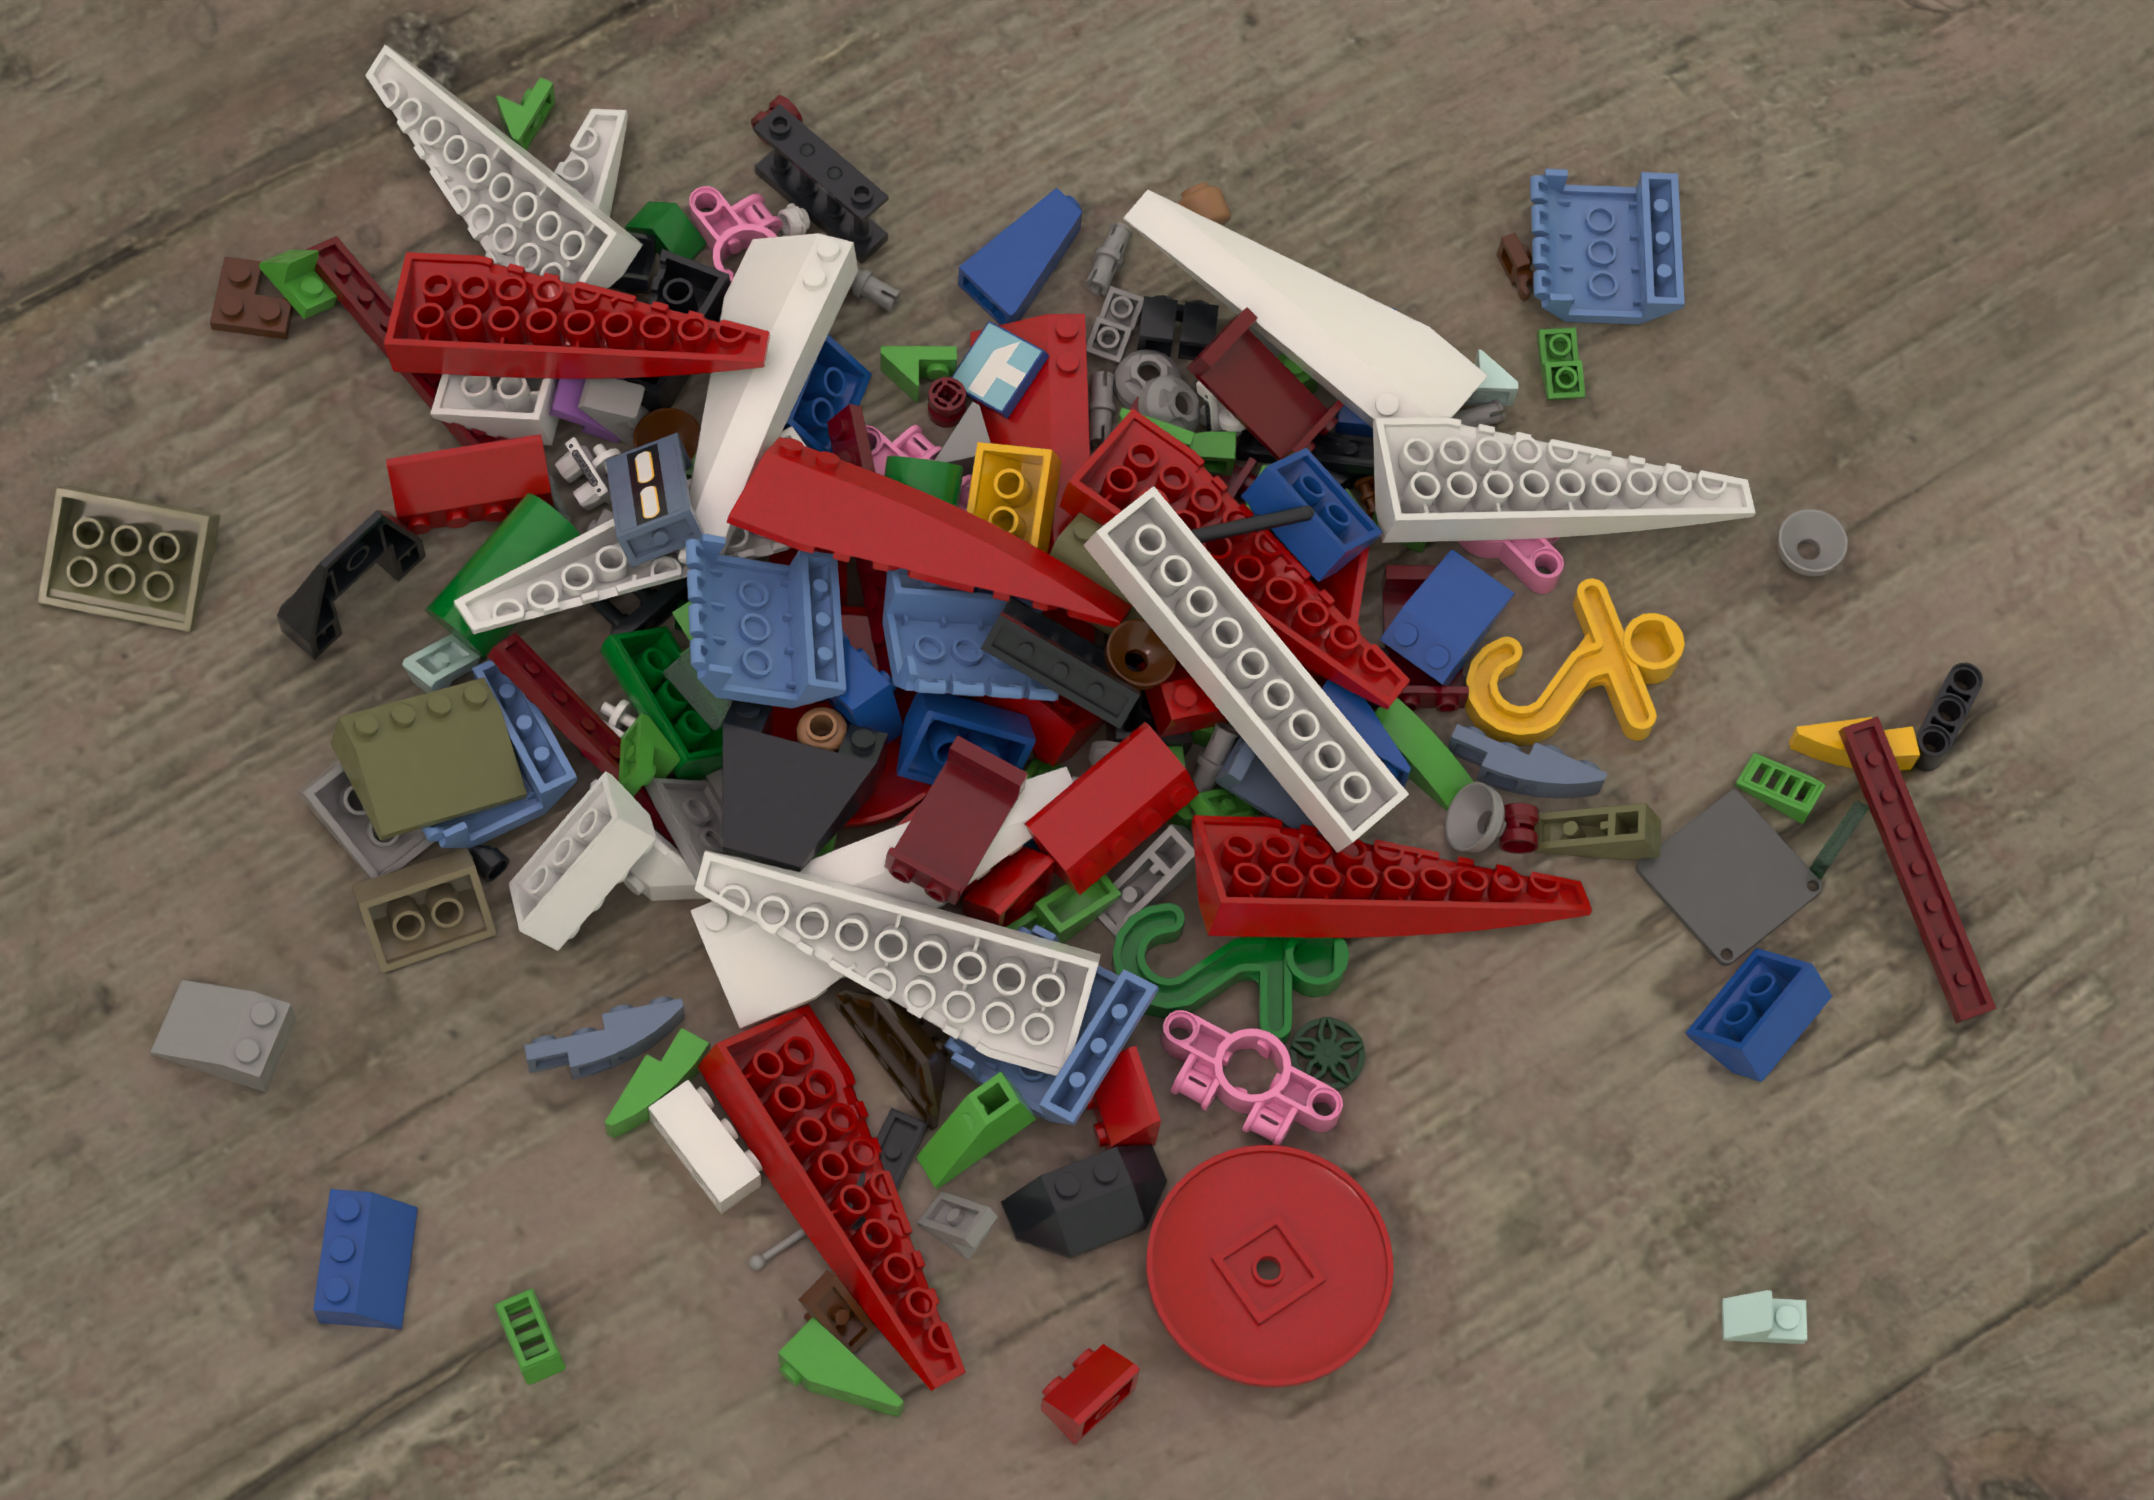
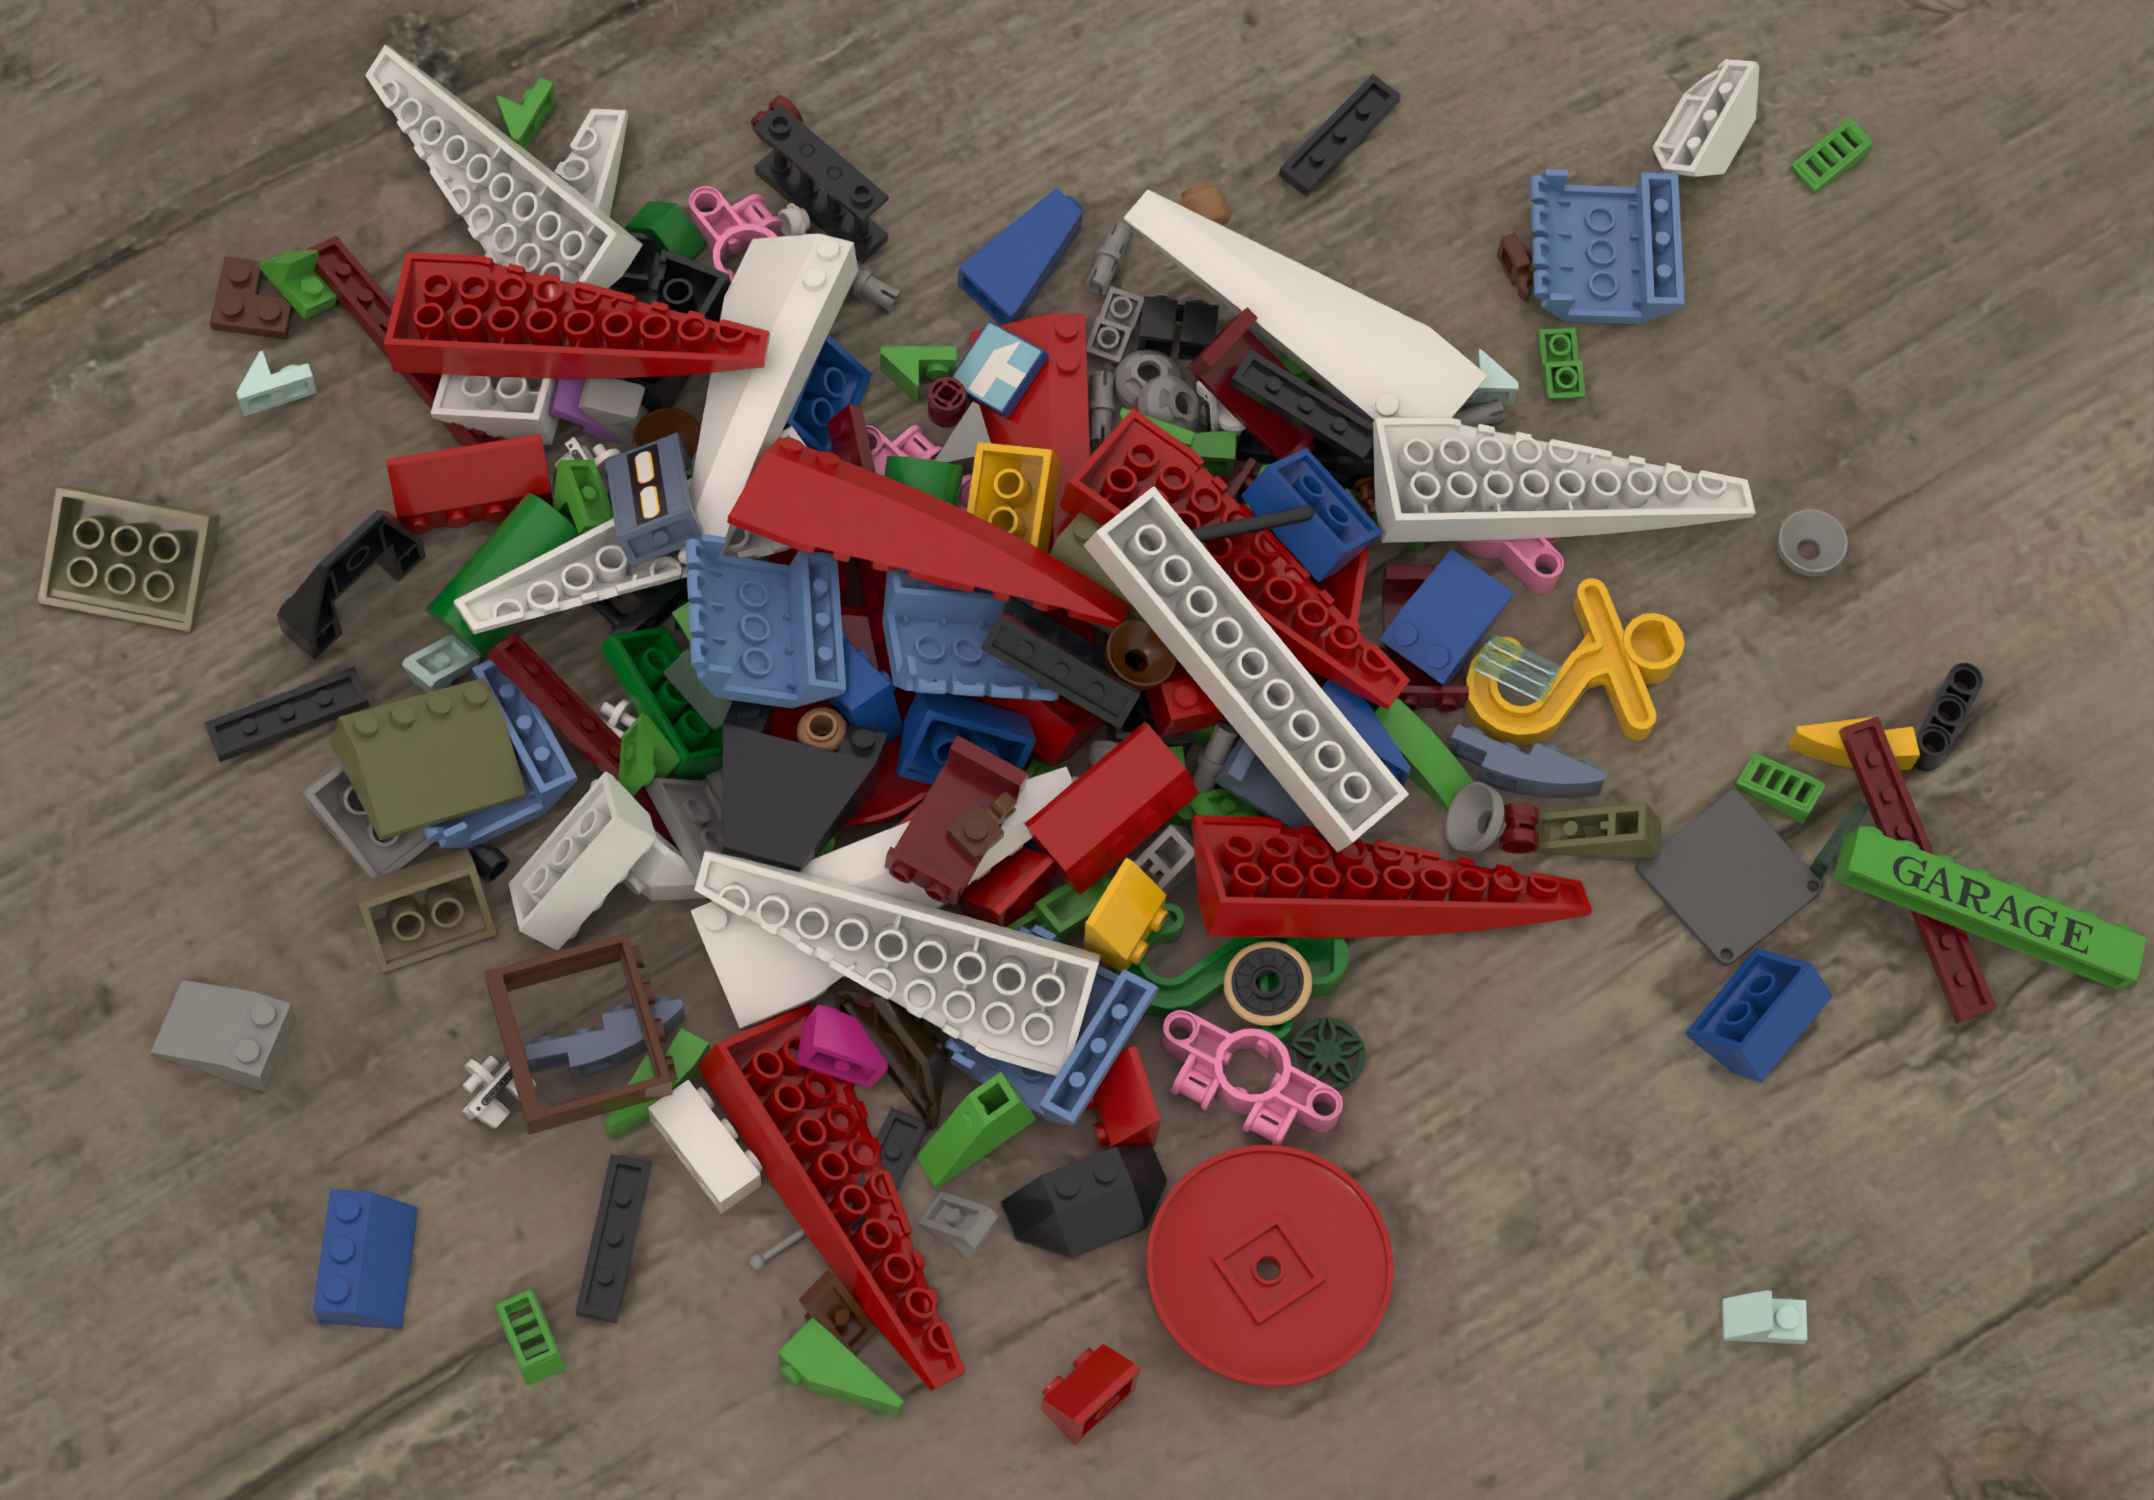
(266, 390): none -> light aqua slope
(287, 714): none -> black plate
(484, 1104): none -> white hips
(565, 963): none -> reddish brown window
(581, 494): none -> bright green slope
(613, 1238): none -> black plate
(840, 1047): none -> dark pink slope
(980, 830): none -> reddish brown plate
(1125, 917): none -> yellow slope
(1263, 959): none -> black wheel
(1304, 406): none -> black plate
(1339, 135): none -> black plate
(1512, 680): none -> clear light blue tile
(1710, 121): none -> white wedge
(1849, 140): none -> bright green slope
(1990, 907): none -> bright green brick

